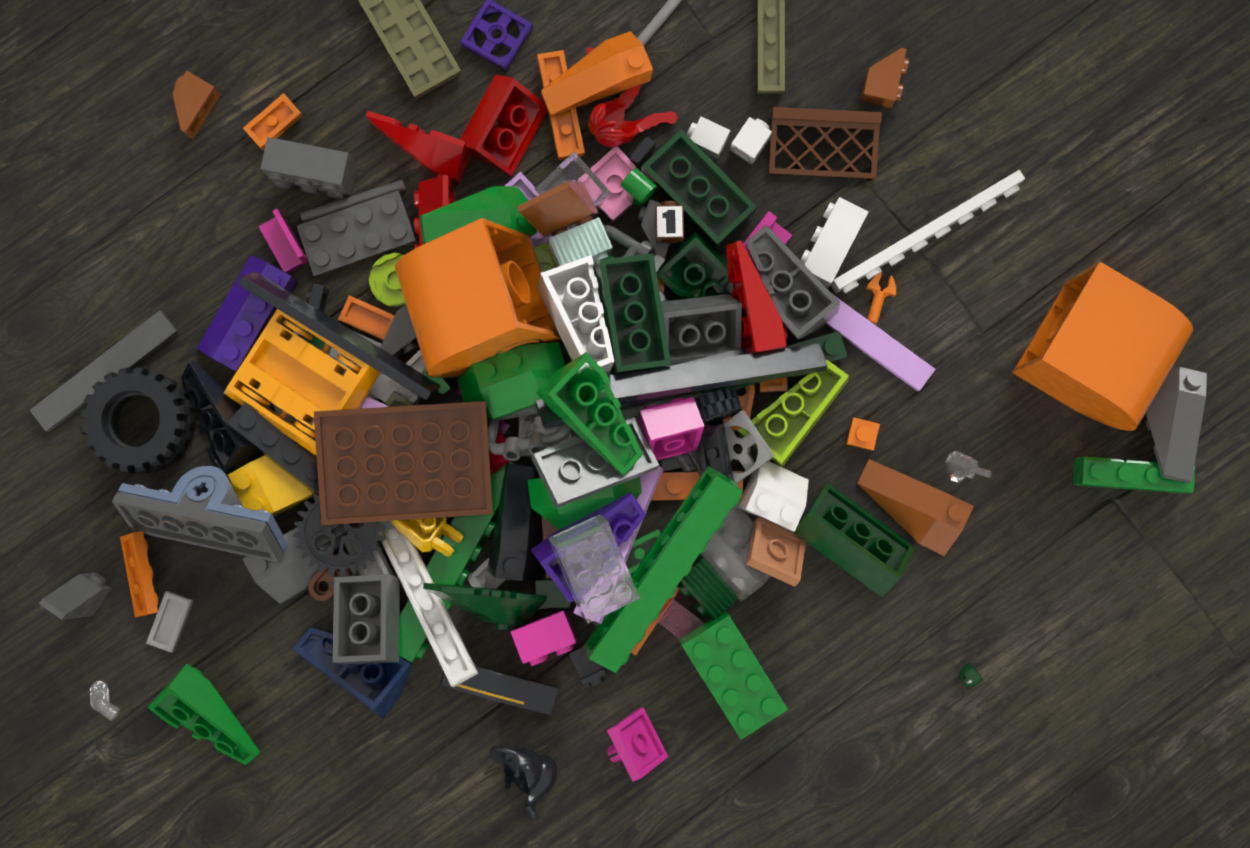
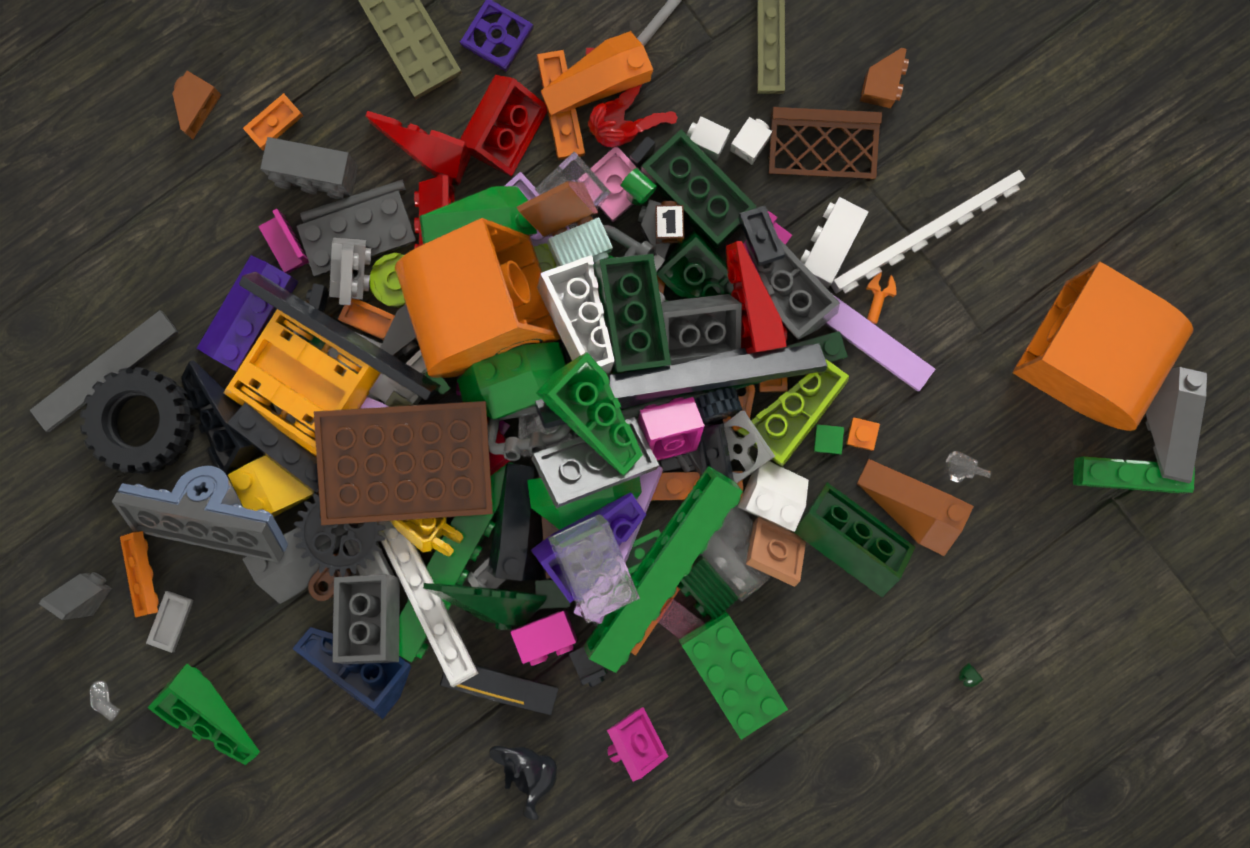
(346, 257): none -> light grey brick
(761, 235): none -> black plate
(828, 439): none -> green tile

